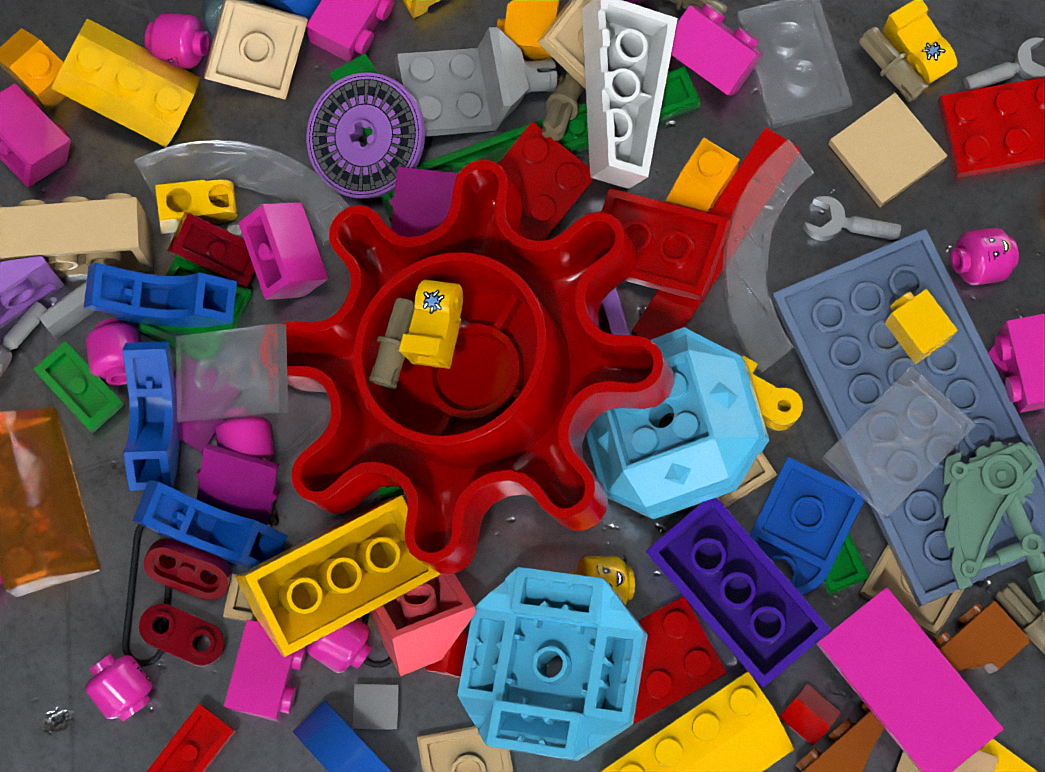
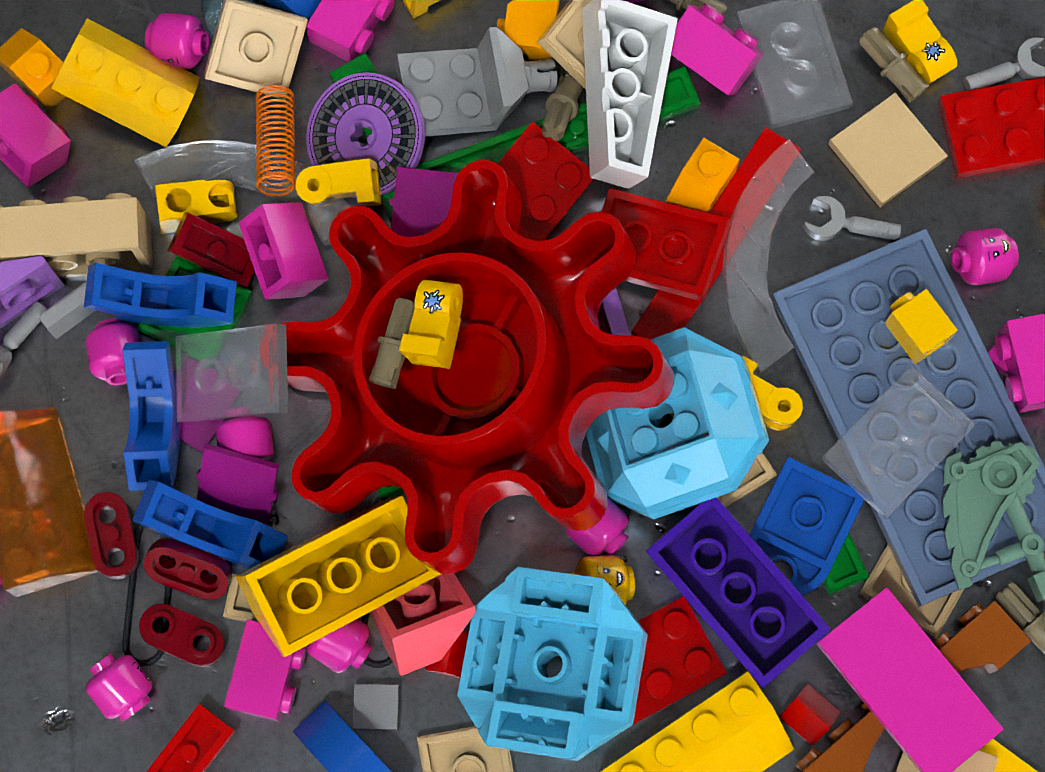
(78, 388): green plate -> none
(111, 537): none -> dark red plate
(270, 174): none -> orange piece
(327, 182): none -> yellow leg
(606, 535): none -> dark pink head

